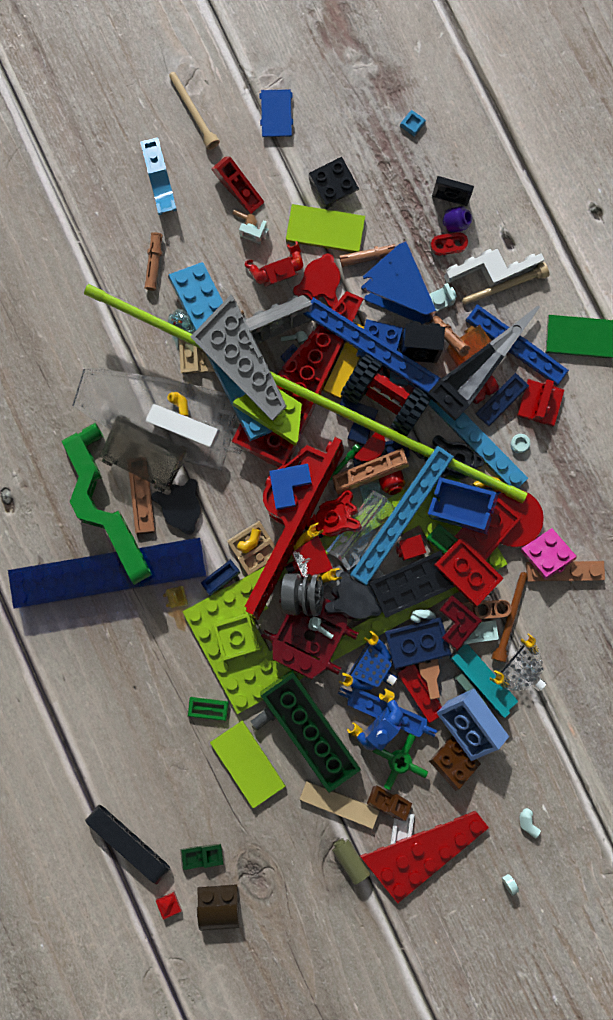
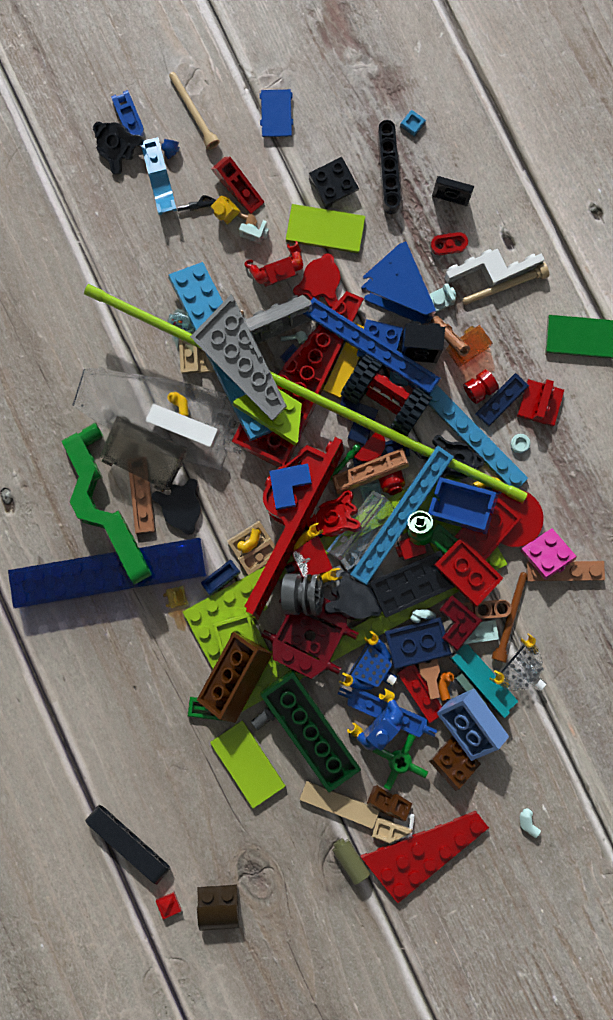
(115, 143): none -> black tile
(128, 113): none -> blue plate
(153, 261): nougat pin -> none
(170, 148): none -> blue plate
(198, 204): none -> black hand
(201, 856): dark green slope -> none
(225, 209): none -> yellow brick
(234, 677): none -> reddish brown slope
(314, 624): light aqua hand -> none
(376, 253): nougat pin -> none
(389, 158): none -> black beam
(389, 831): none -> tan tile
(420, 528): none -> green wheel
(443, 683): none -> orange arm
(457, 219): dark purple head -> none
(461, 386): black plate -> none
(510, 884): light aqua tile -> none
(521, 348): blue tile -> none

